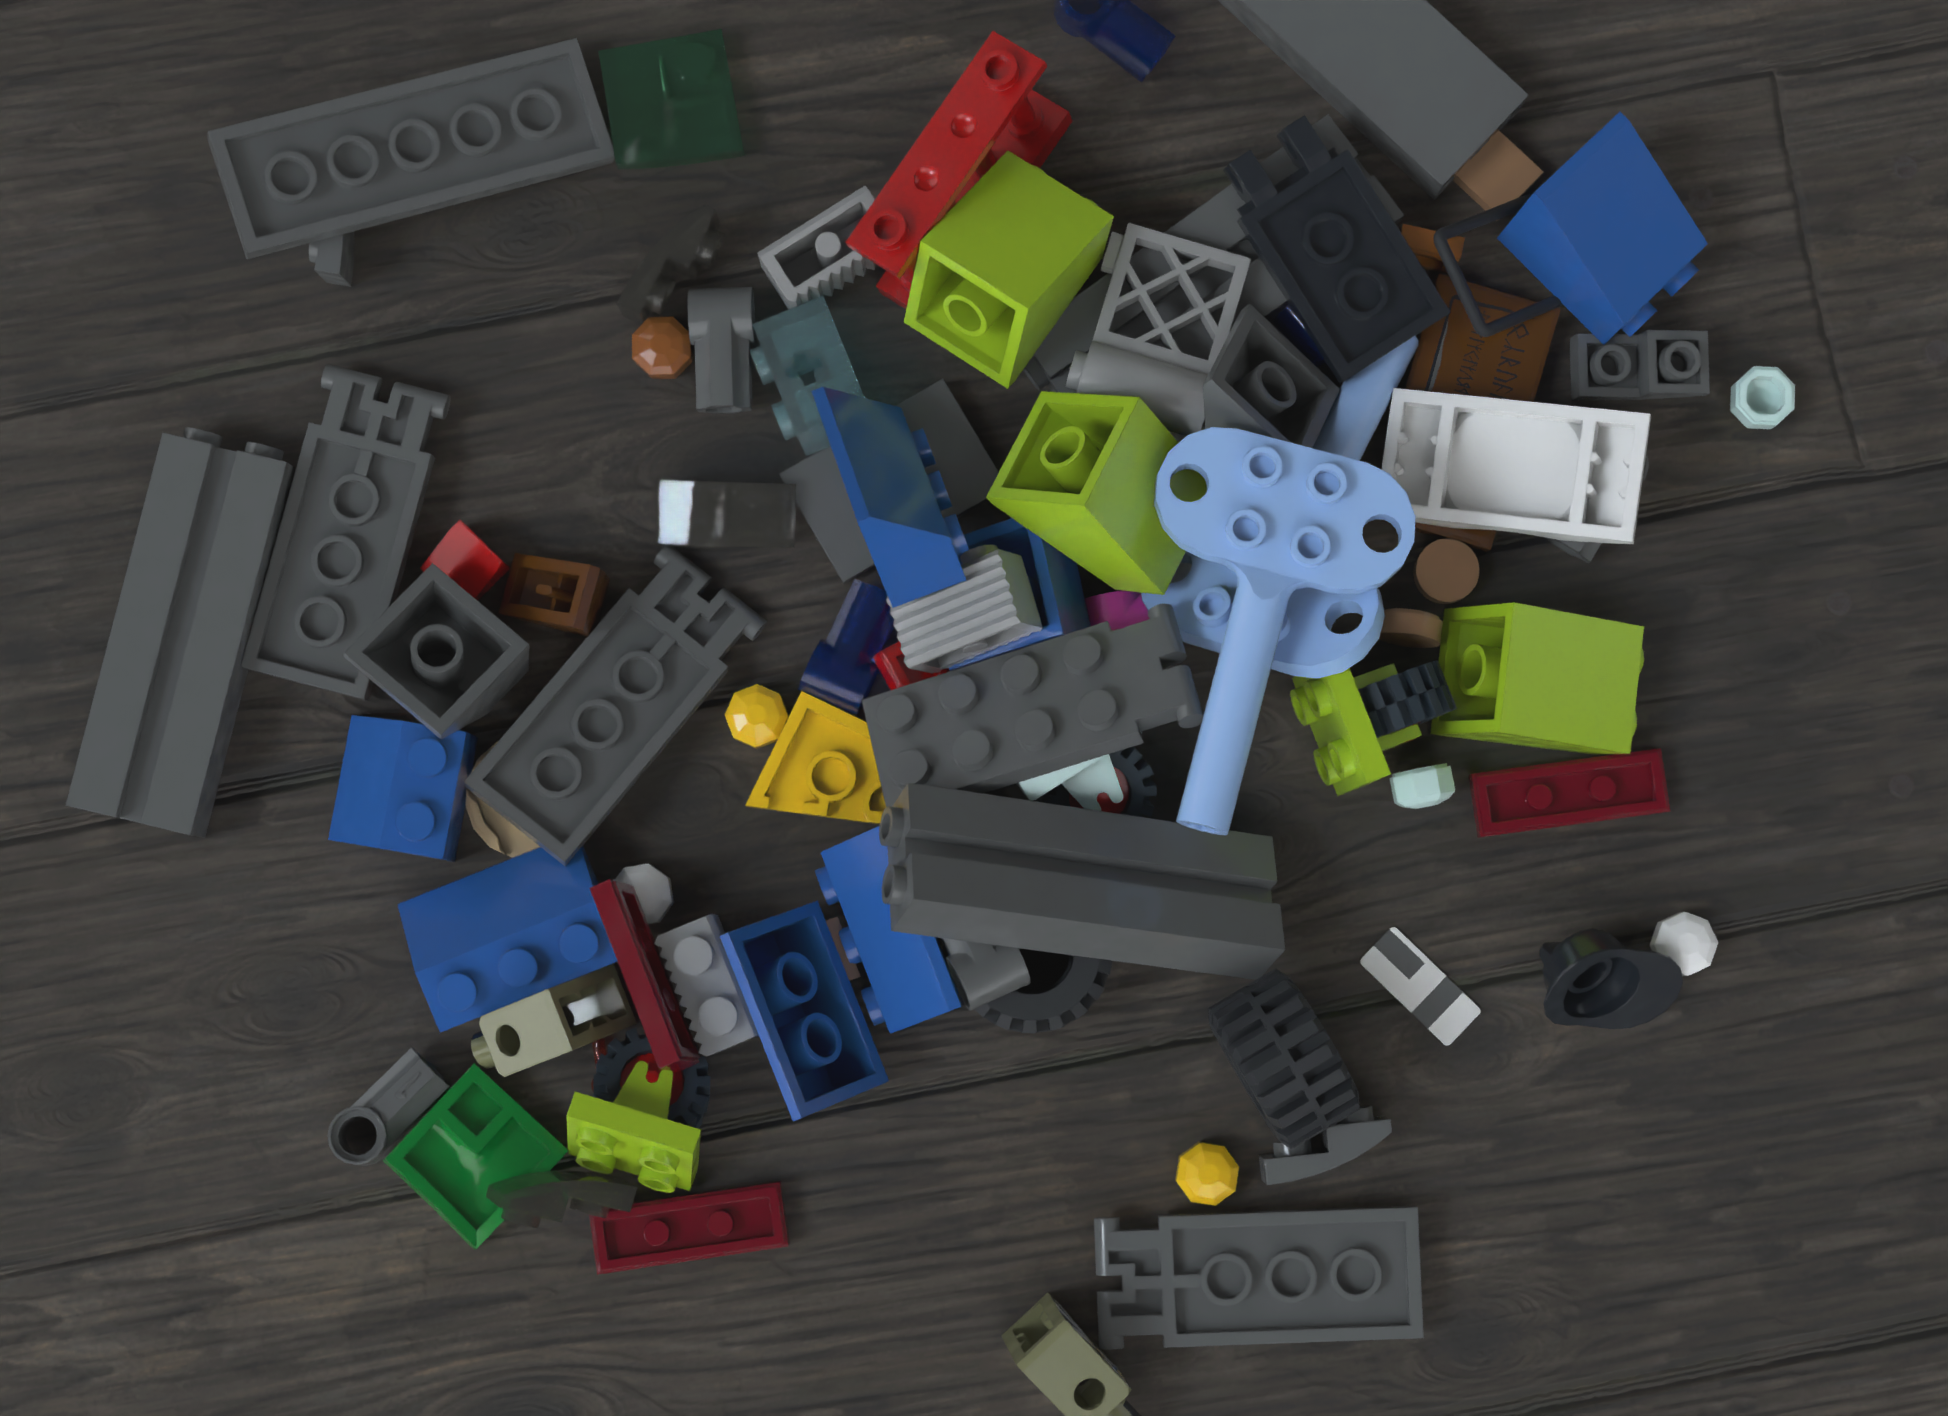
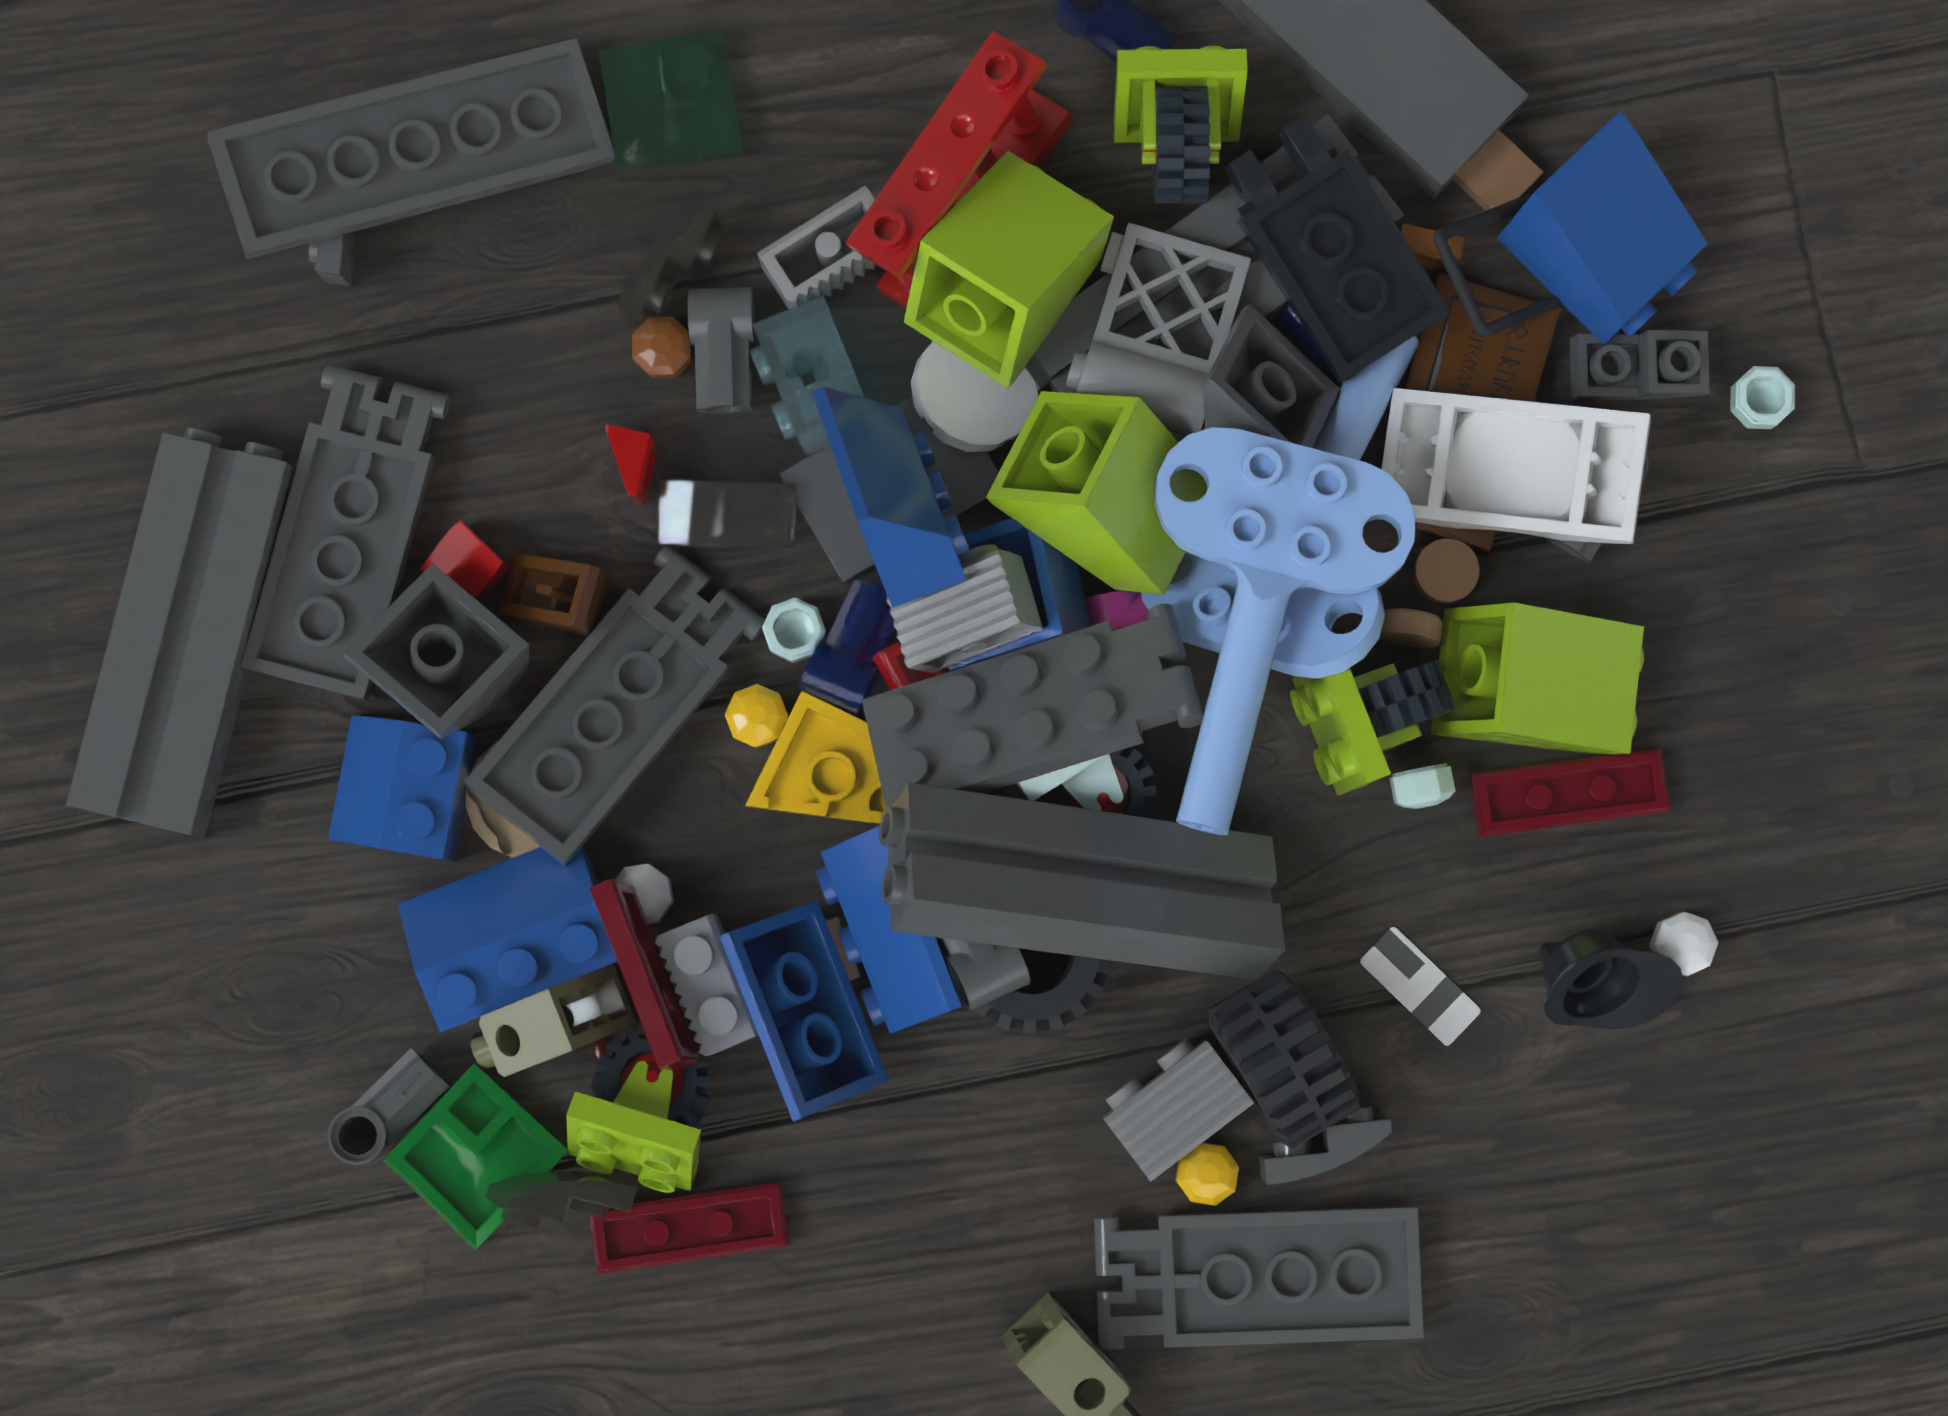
(635, 458): none -> red slope
(793, 629): none -> light aqua tile
(967, 405): none -> white tile
(1176, 1107): none -> light grey brick
(1180, 113): none -> lime plate

